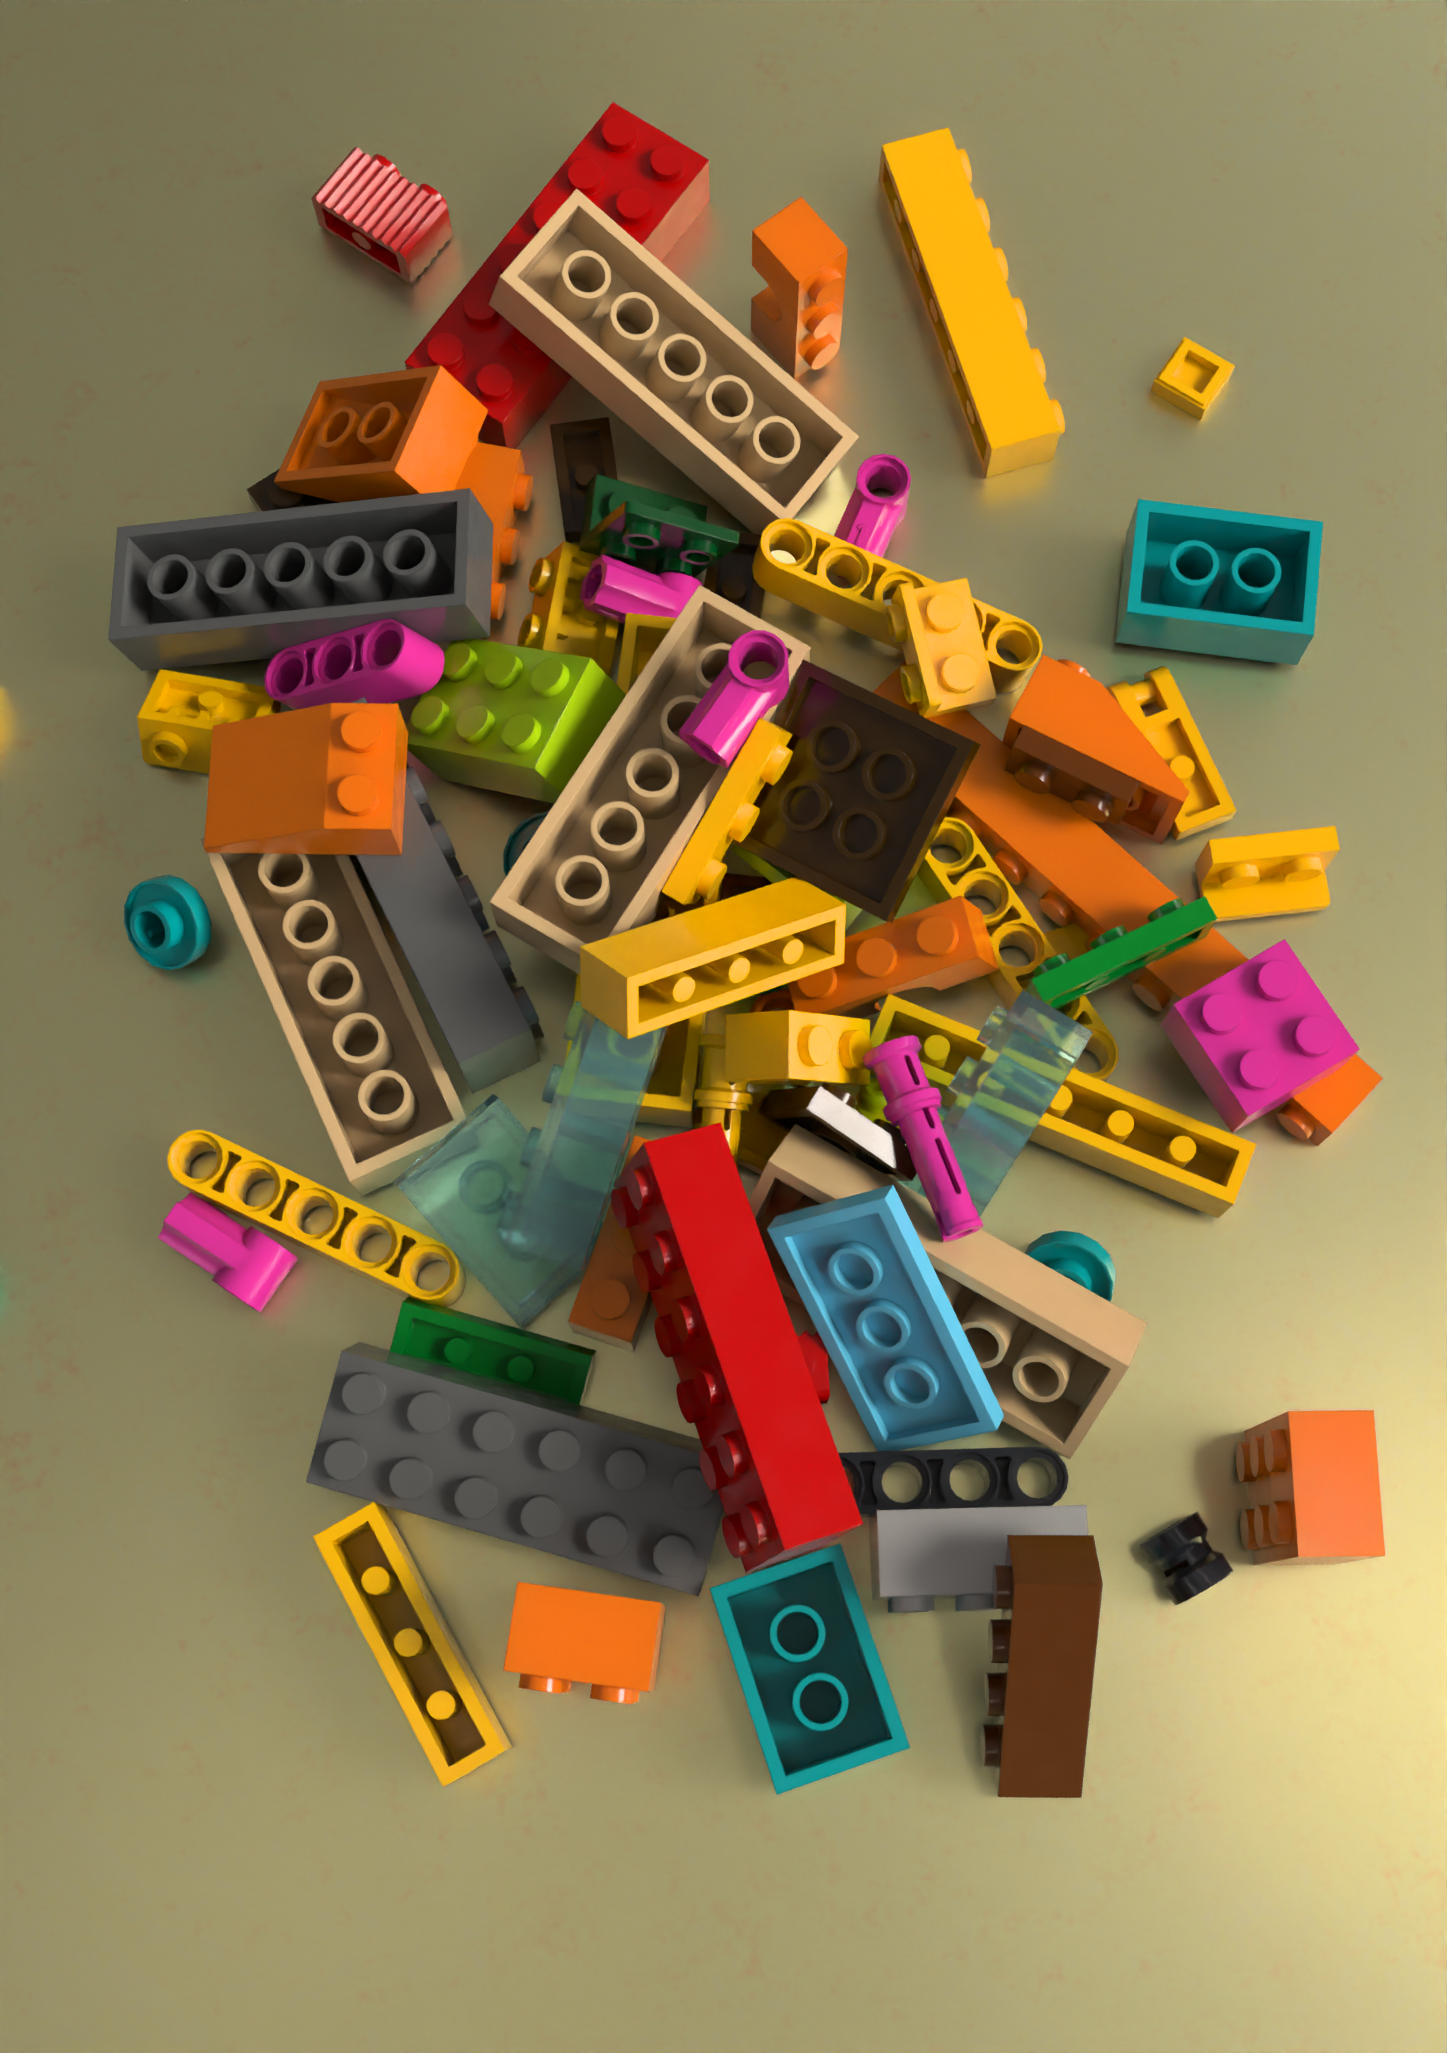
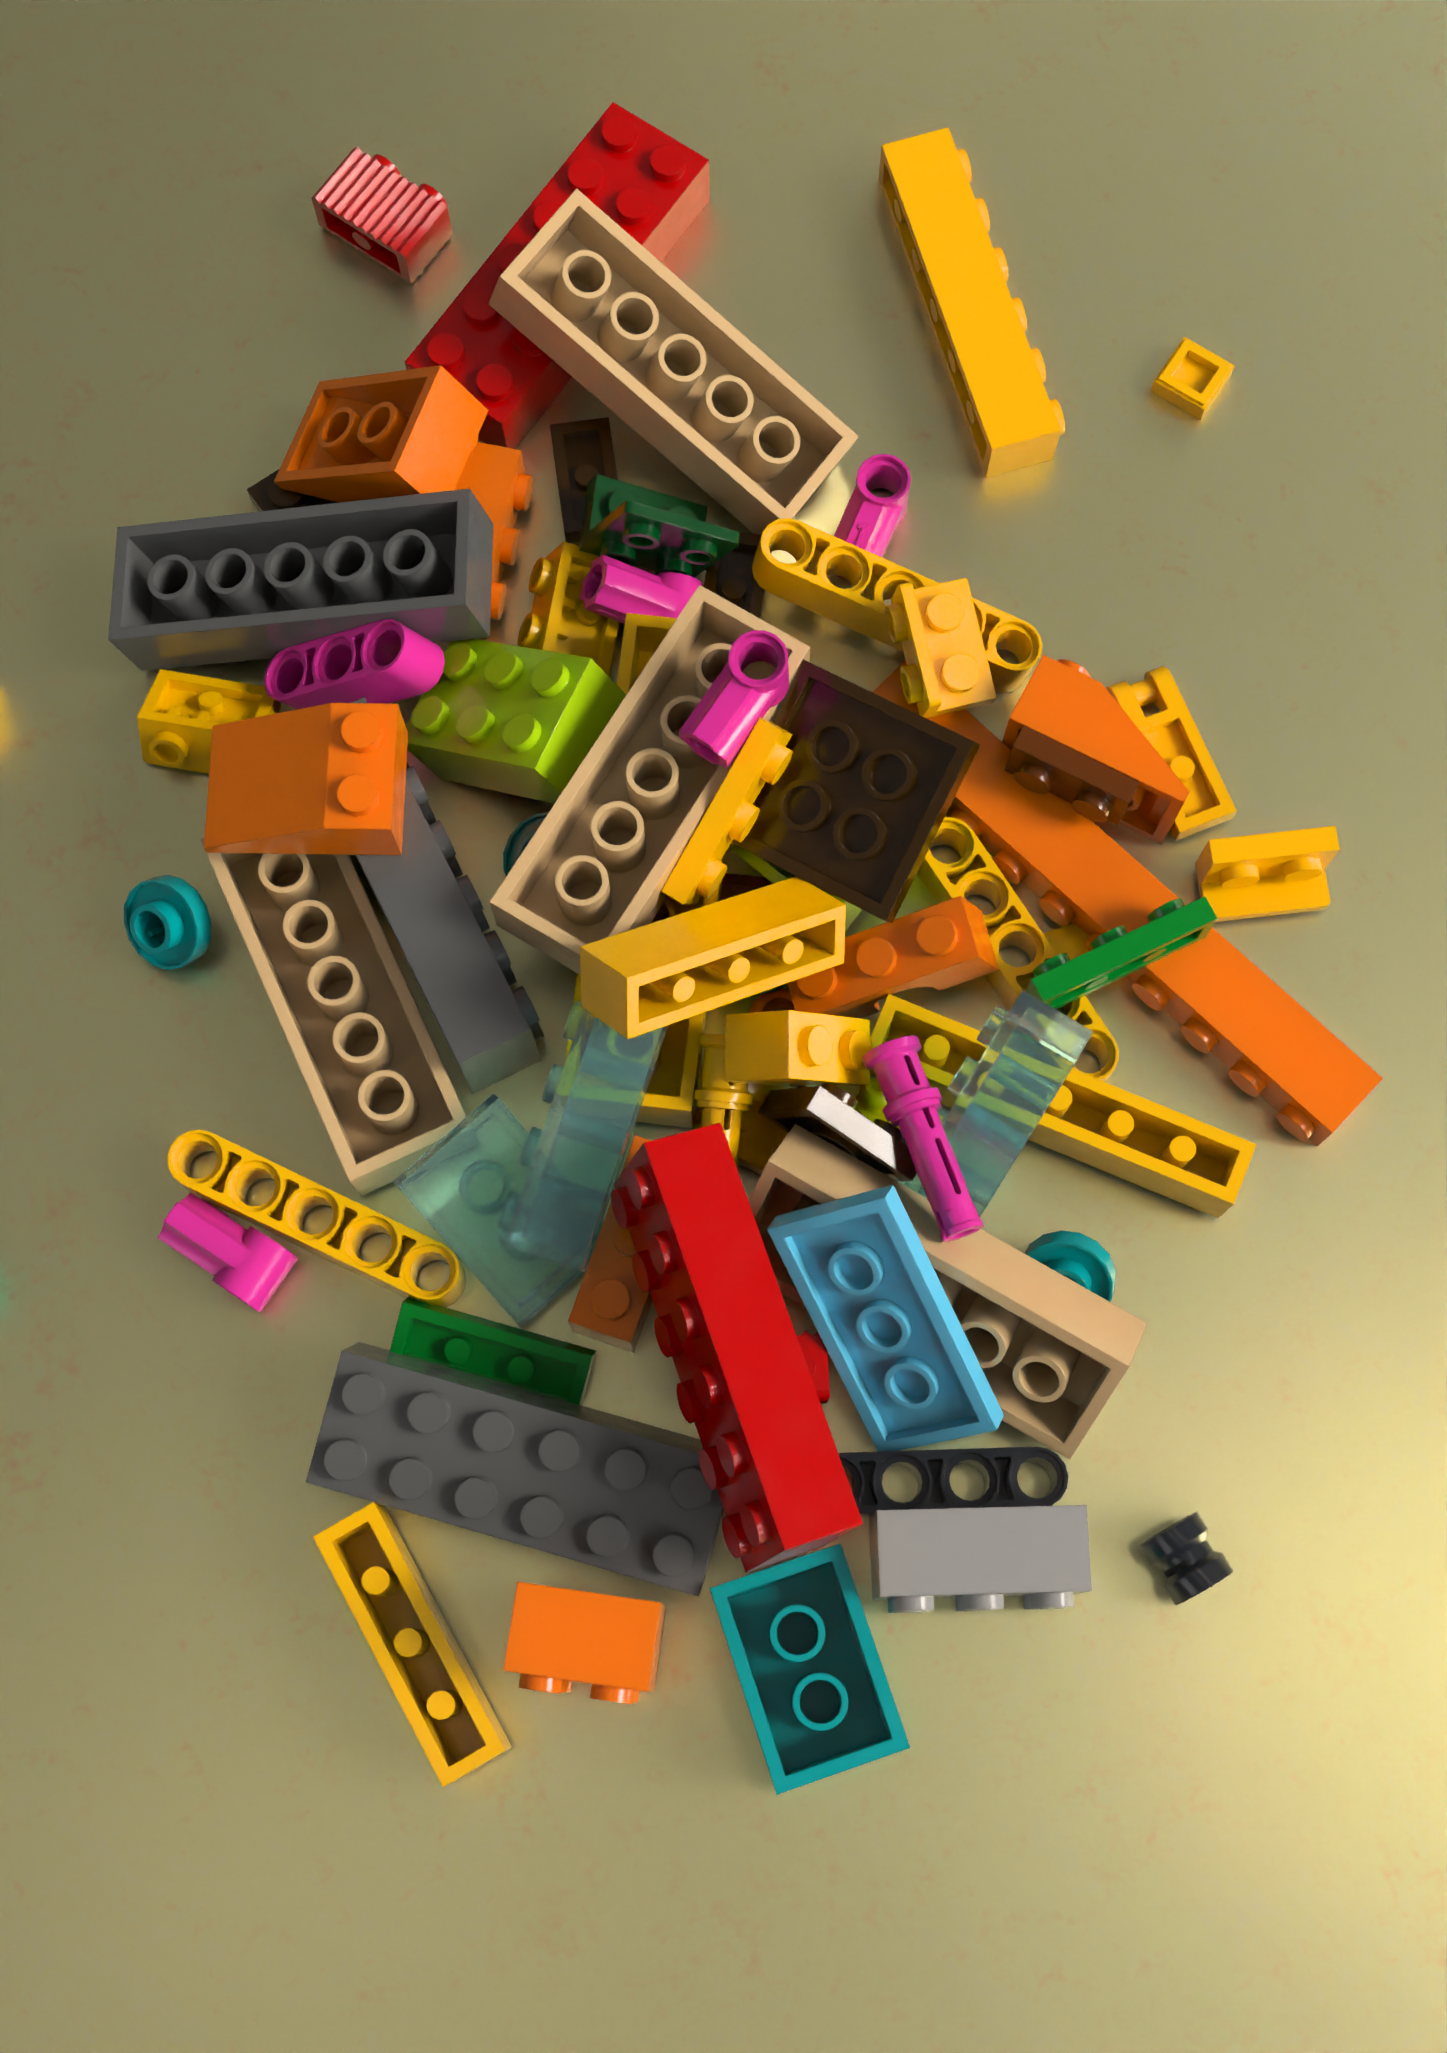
(806, 278): orange arch -> none
(1044, 1665): reddish brown brick -> none
(1219, 582): teal brick -> none
(1258, 1035): dark pink brick -> none
(1311, 1489): orange brick -> none

